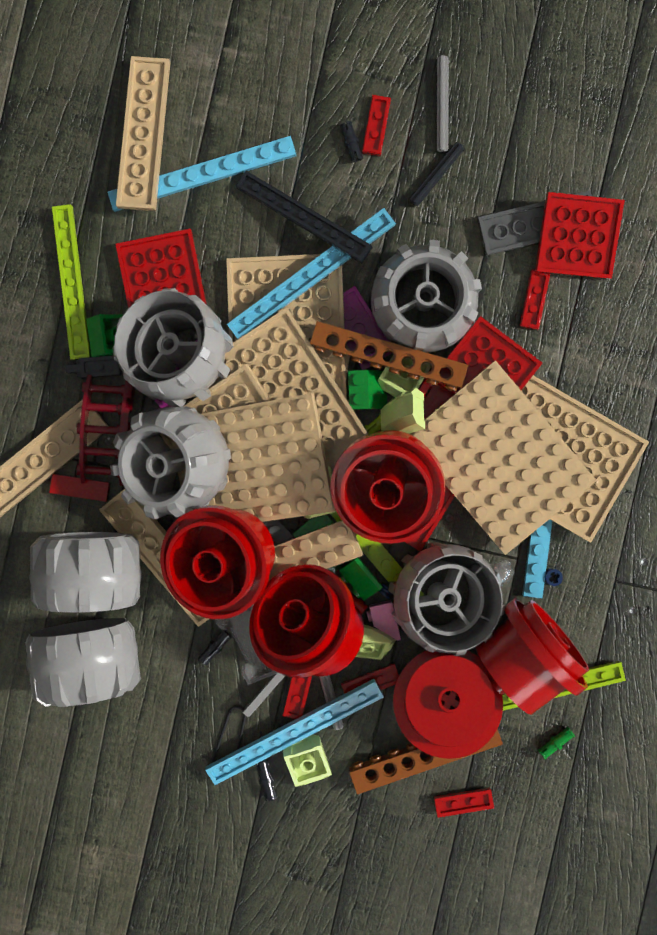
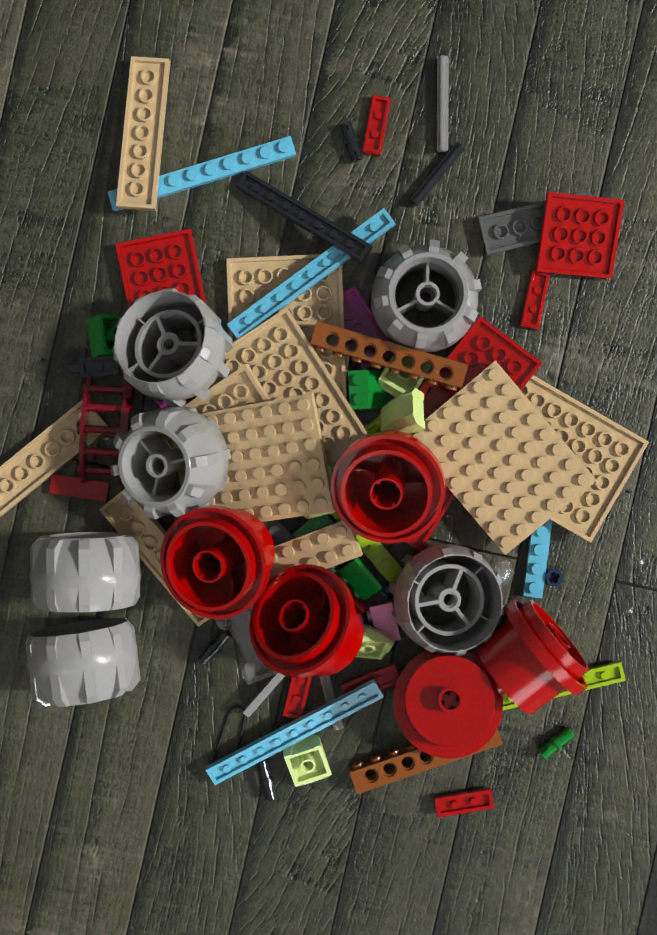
(71, 282): lime plate -> none

